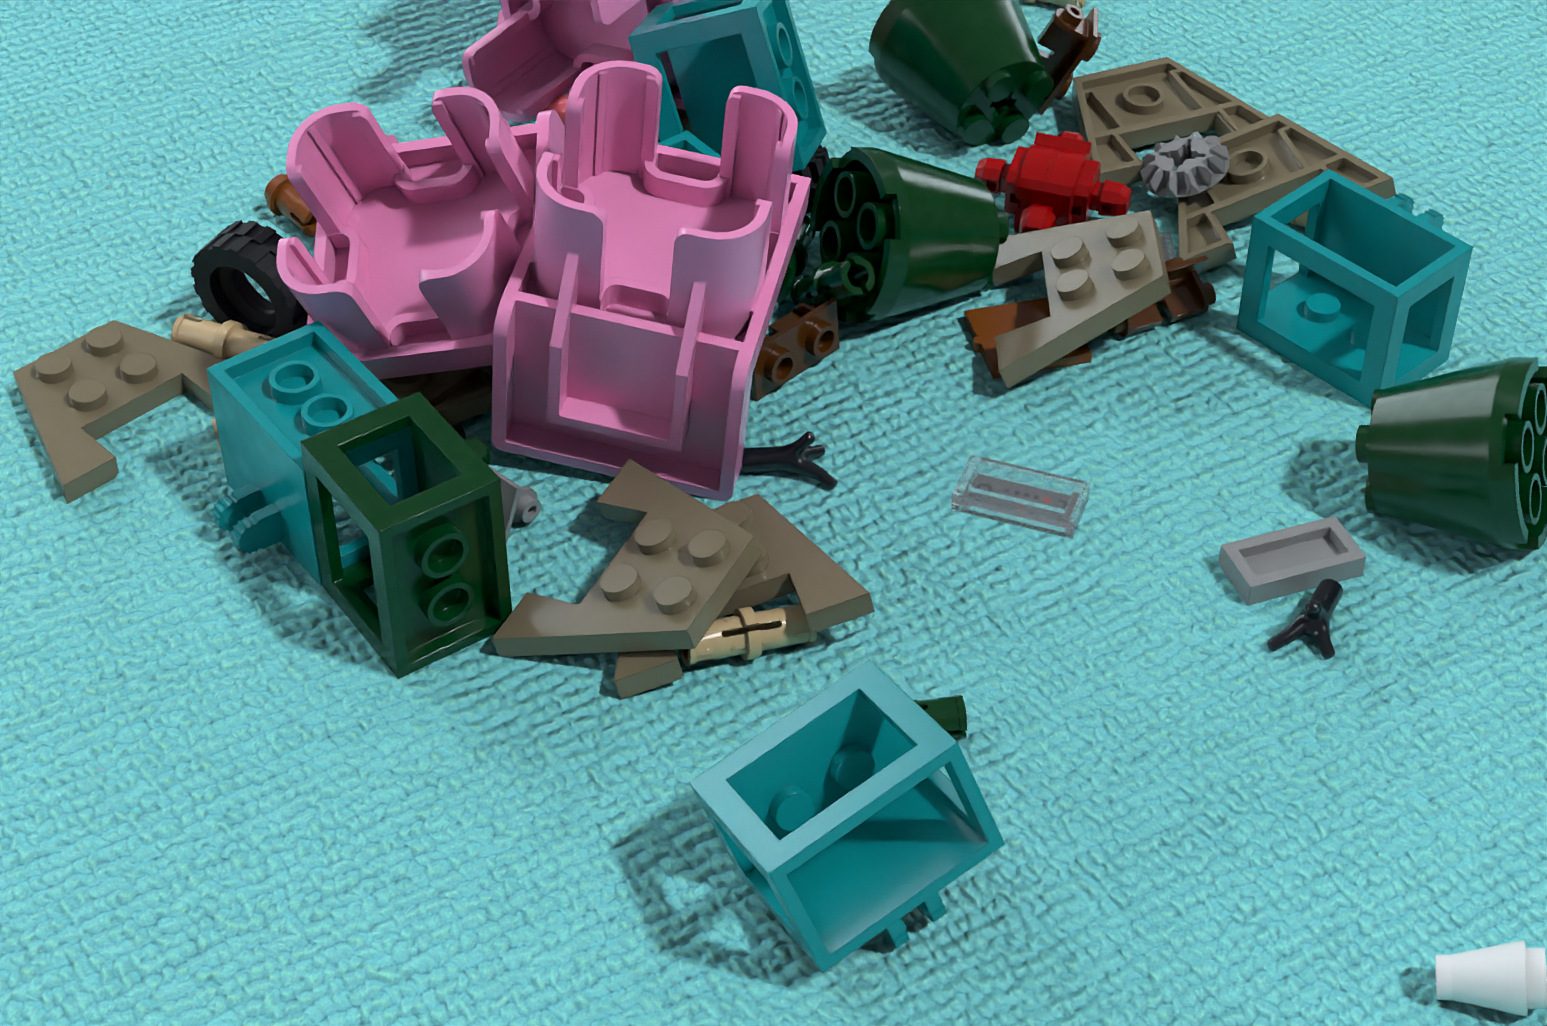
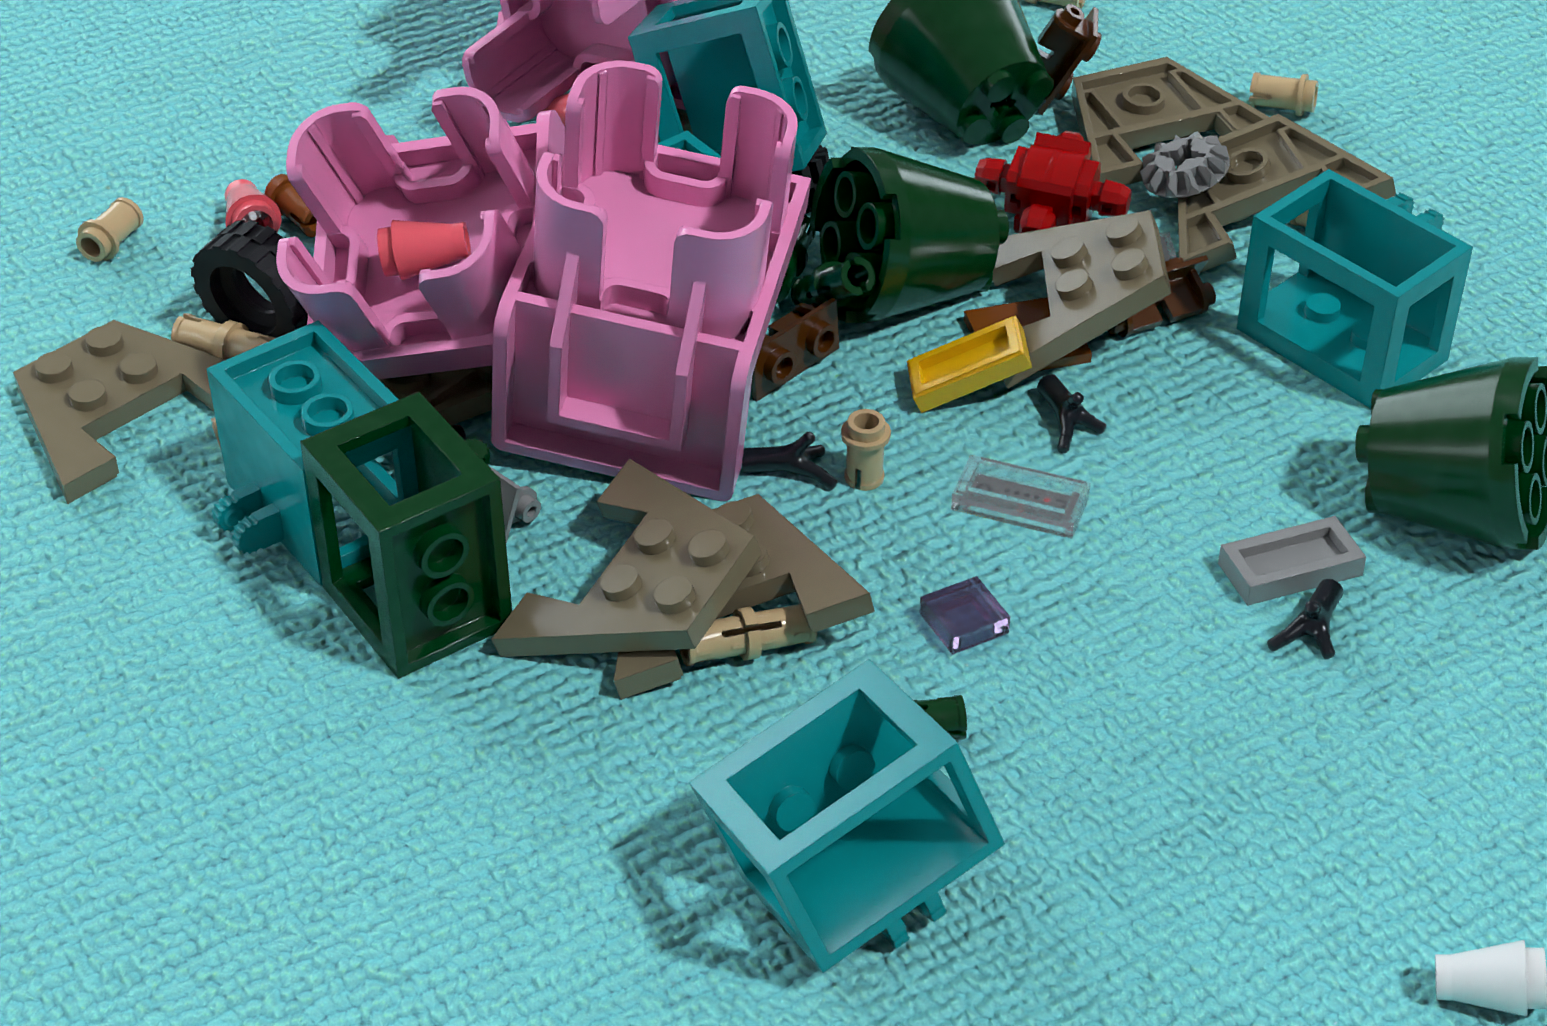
(101, 237): none -> tan pin
(249, 203): none -> coral cone
(420, 245): none -> coral cone
(865, 439): none -> tan pin
(964, 615): none -> clear purple tile
(968, 364): none -> yellow tile
(1067, 410): none -> black bar
(1284, 92): none -> tan pin

